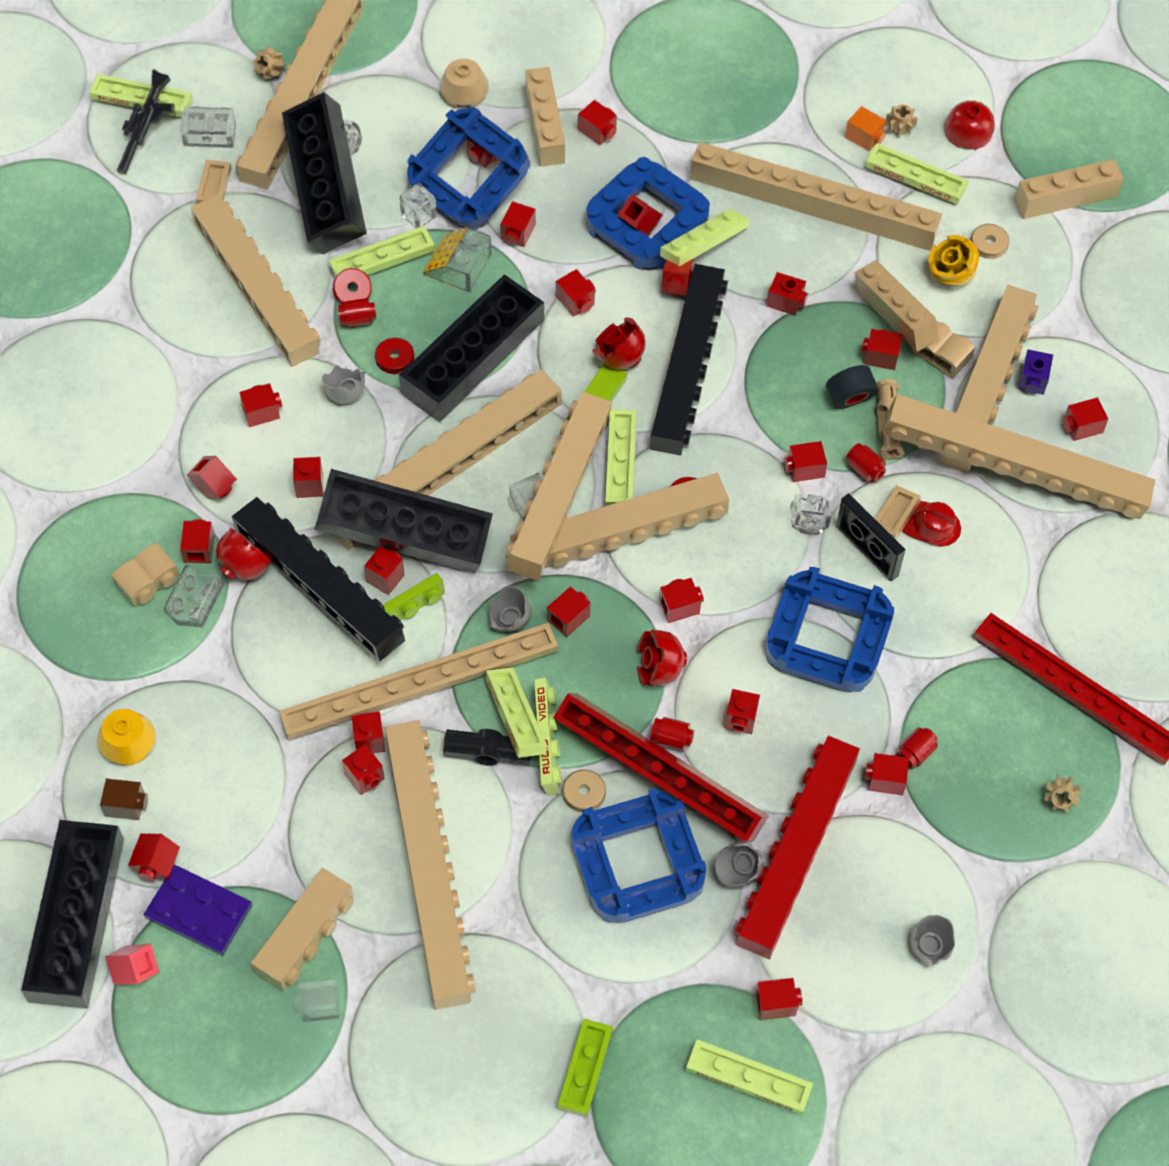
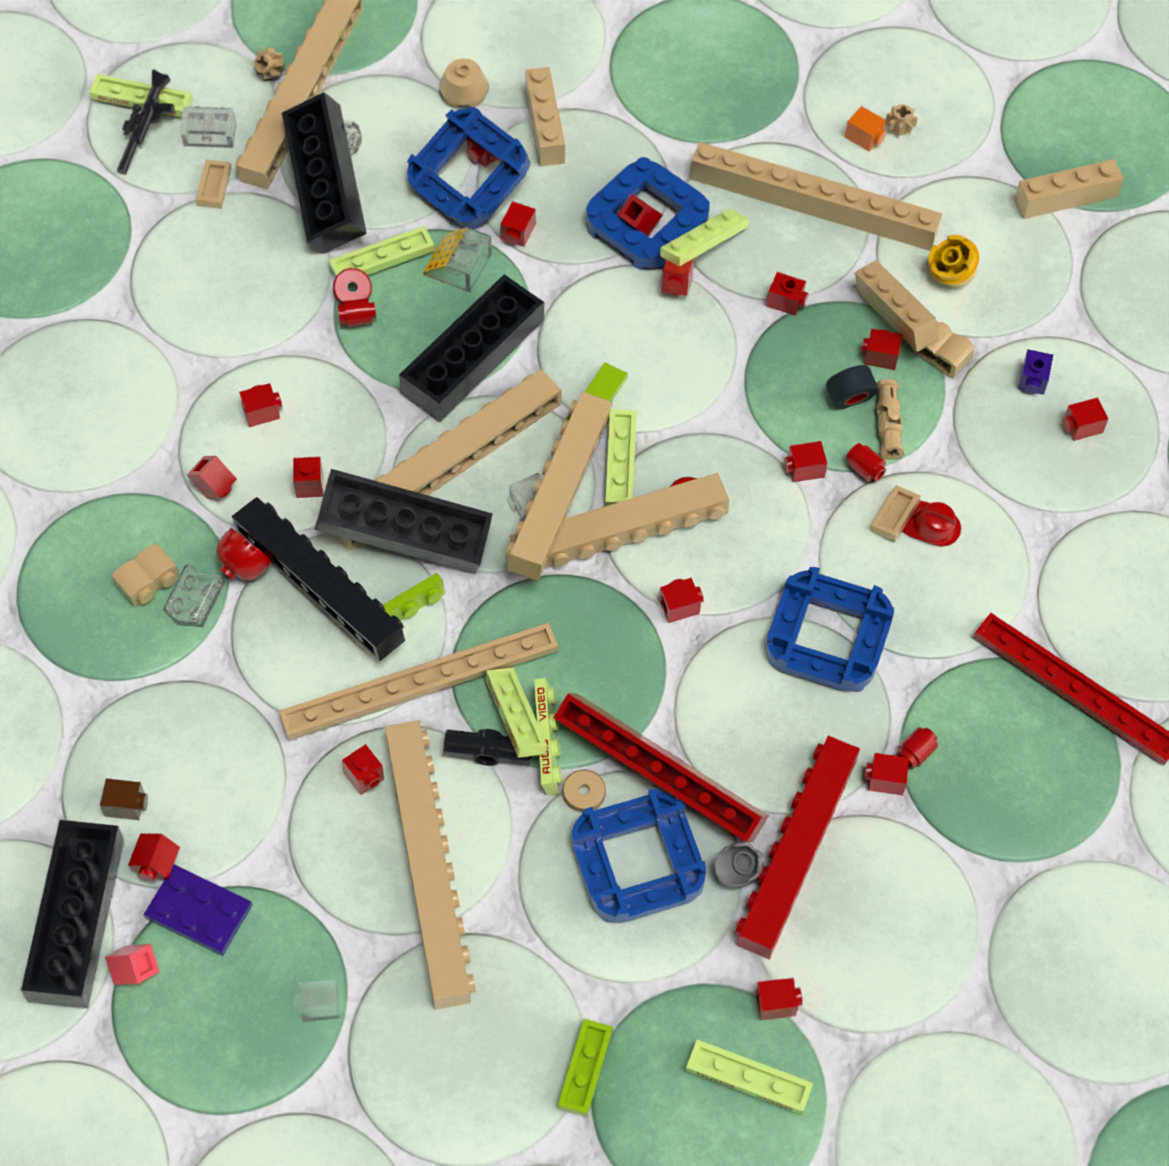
(126, 737): yellow cone -> none
(197, 541): red brick -> none
(255, 280): tan brick -> none
(303, 929): tan brick -> none
(343, 384): light grey hair -> none
(368, 731): red brick -> none
(384, 570): red brick -> none
(394, 346): red piece -> none
(418, 206): clear brick -> none
(509, 610): light grey hair -> none
(568, 611): red brick -> none
(575, 292): red brick -> none
(597, 122): red brick -> none
(621, 345): red cylinder -> none
(661, 658): red cylinder -> none
(672, 733): red brick -> none
(687, 360): black brick -> none
(742, 711): red brick -> none
(810, 515): clear hand -> none
(870, 537): black tile -> none
(916, 173): yellowish green plate -> none
(933, 939): light grey hair -> none
(970, 125): red cylinder -> none
(994, 233): tan piece -> none
(995, 361): tan brick -> none
(1019, 456): tan brick -> none
(1059, 786): tan gear -> none

